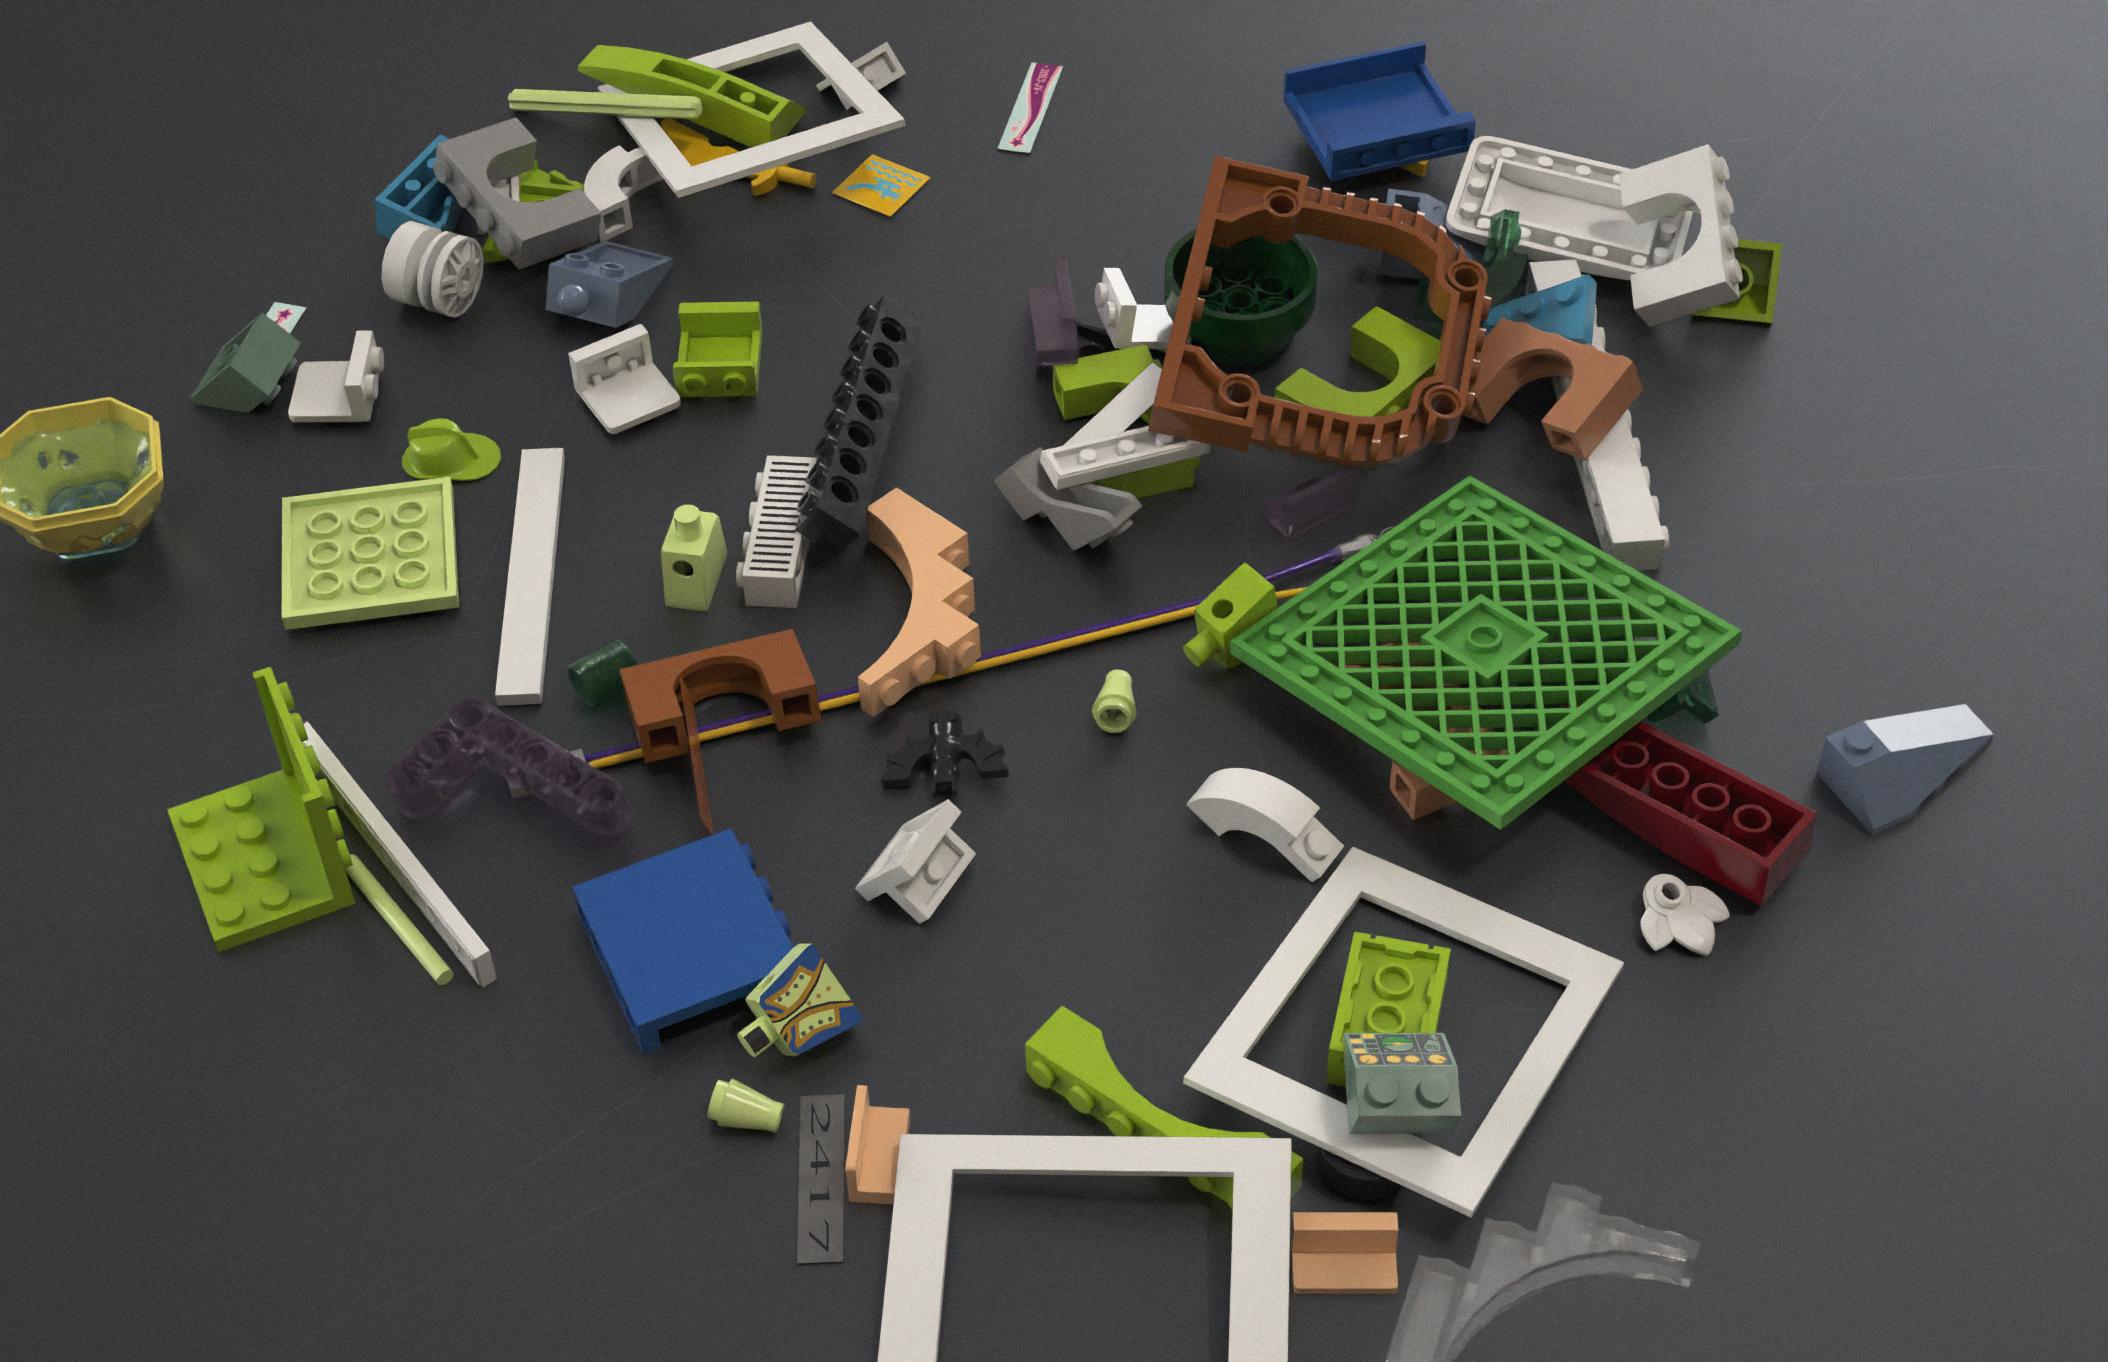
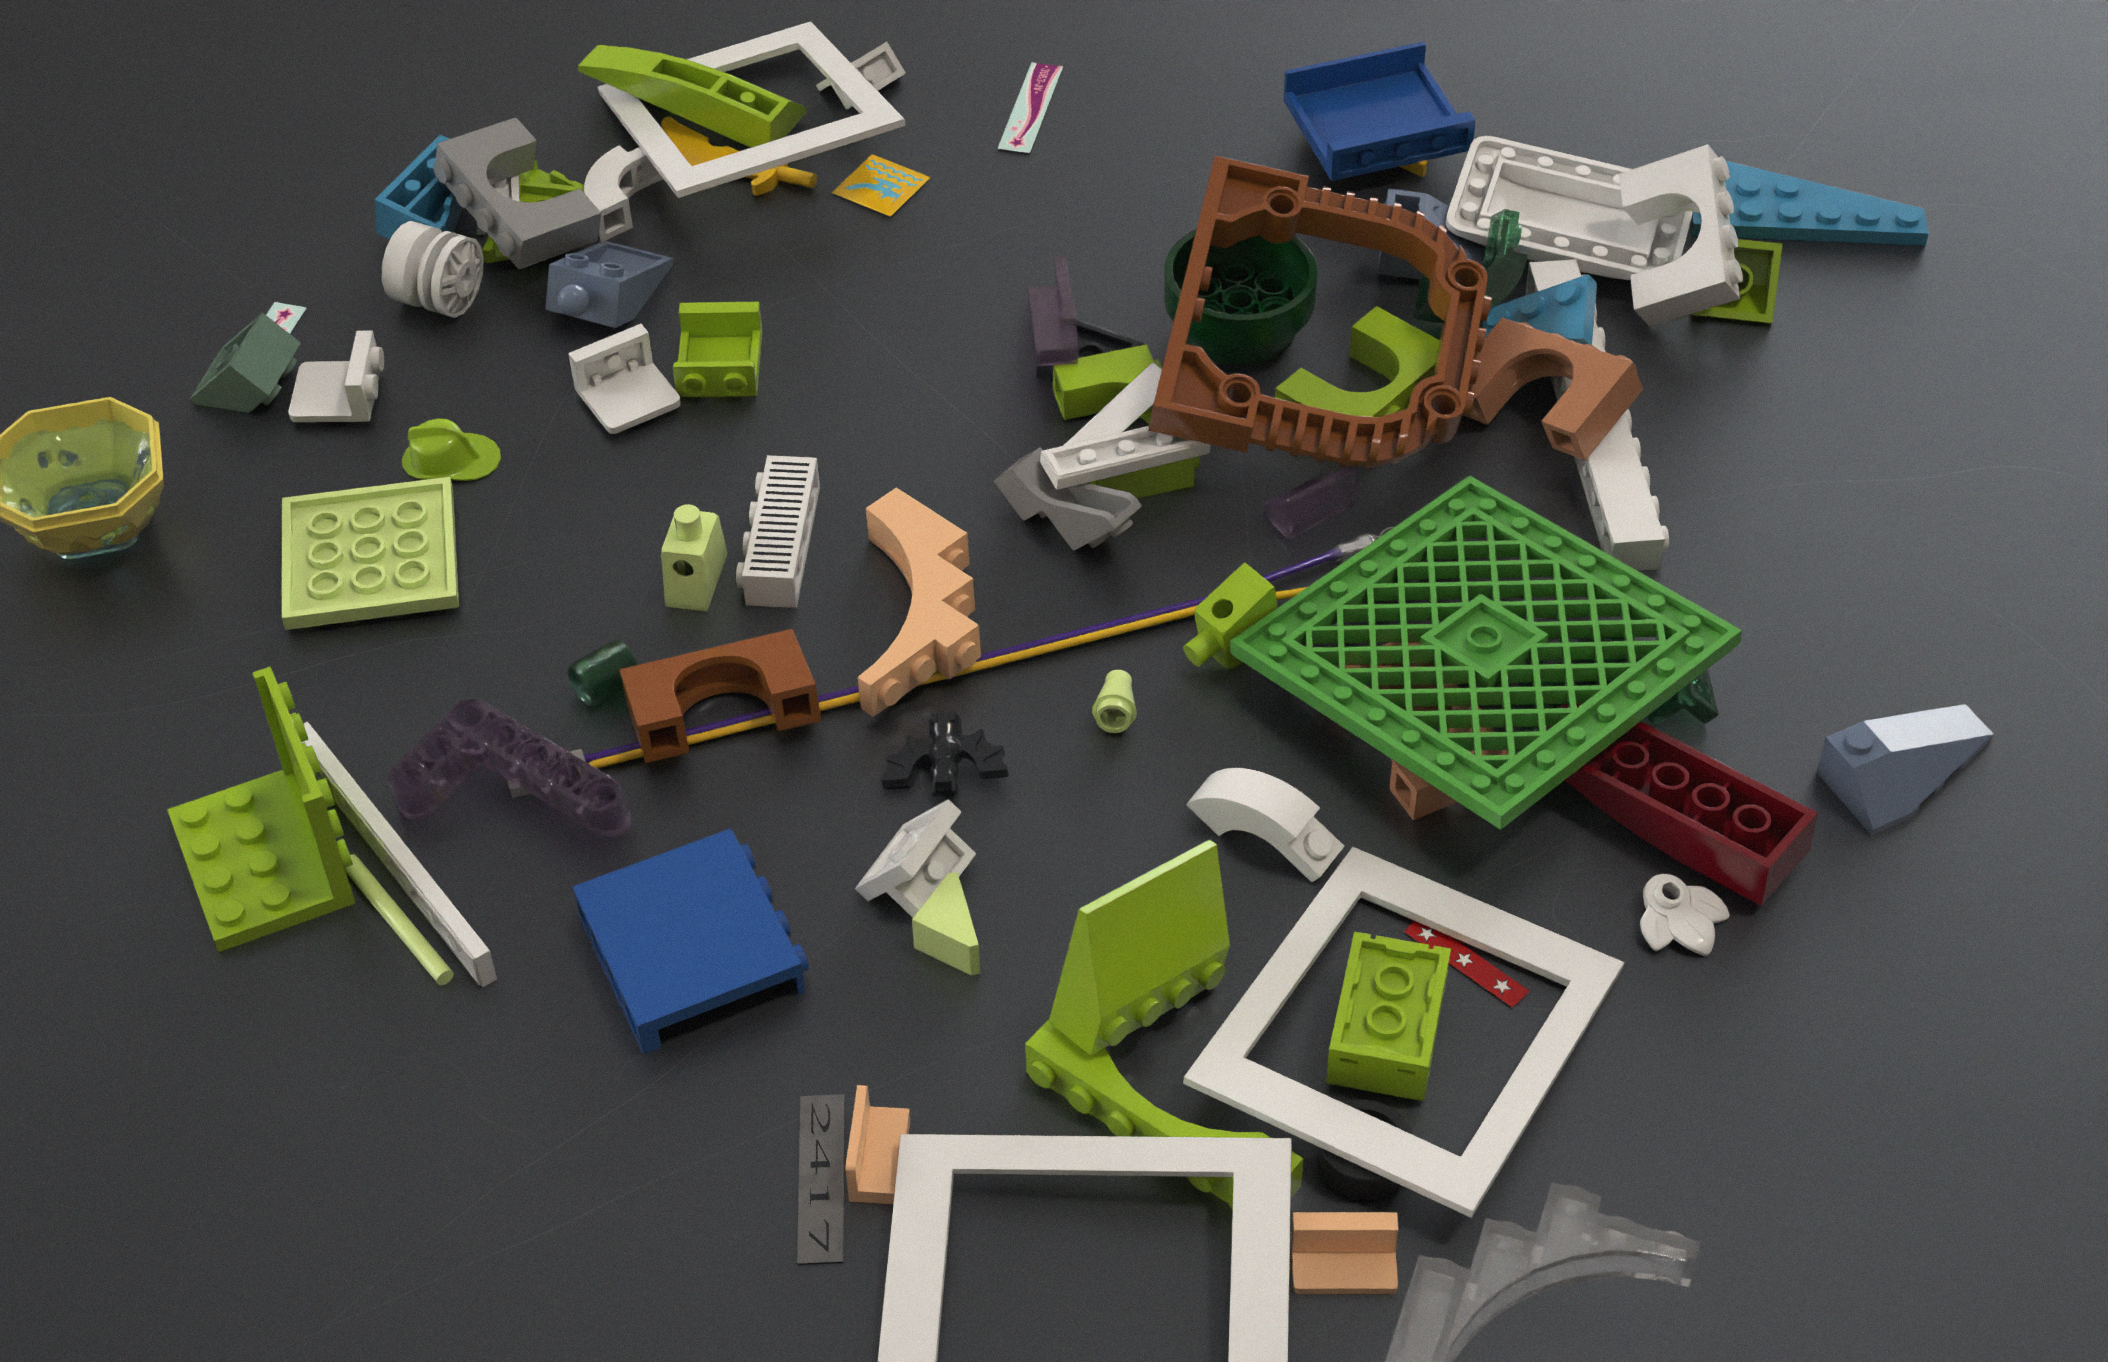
(530, 578): white tile -> none
(606, 103): yellowish green axle -> none
(696, 754): dark orange sticker -> none
(743, 1107): yellowish green cone -> none
(797, 1006): torso -> none
(858, 426): black brick -> none
(946, 928): none -> yellowish green slope
(1126, 321): white bracket -> none
(1143, 951): none -> lime slope
(1400, 1083): sand green slope -> none
(1470, 964): none -> red sticker
(1798, 209): none -> dark azure wing

